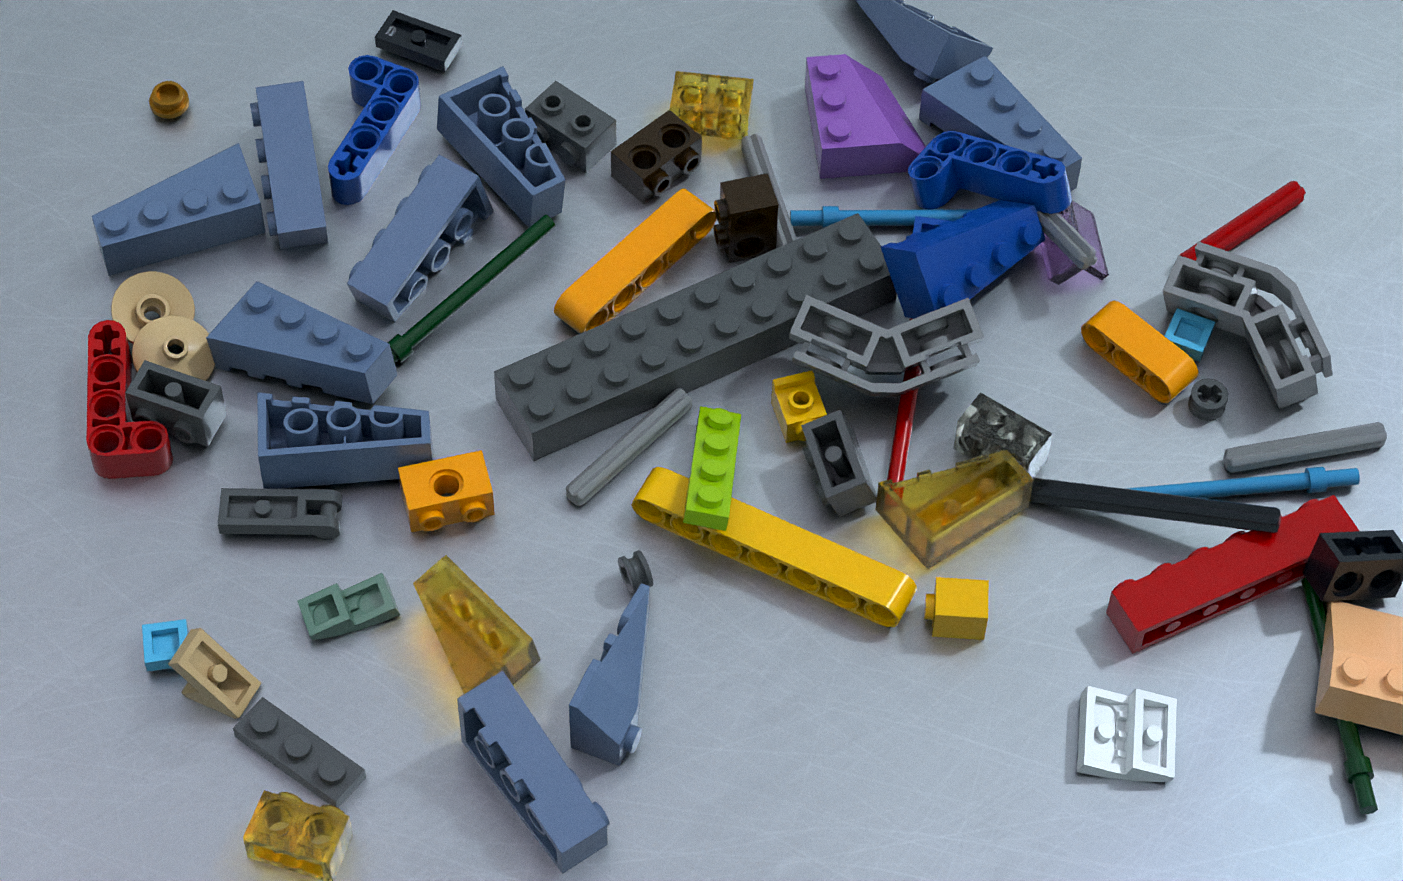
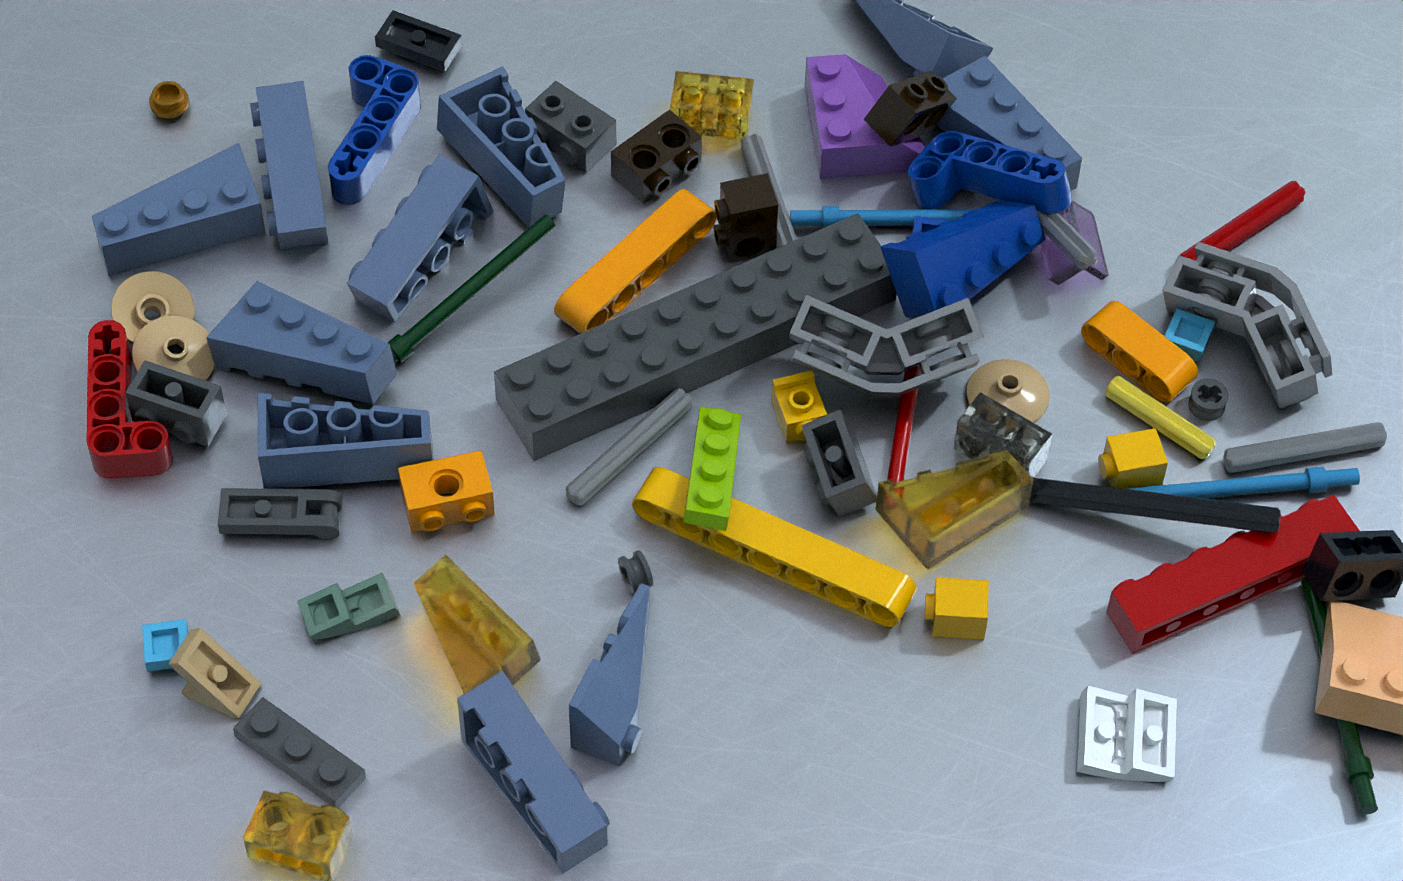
(910, 108): none -> dark brown brick
(1030, 389): none -> tan dish
(1133, 460): none -> yellow brick
(1160, 417): none -> light yellow axle

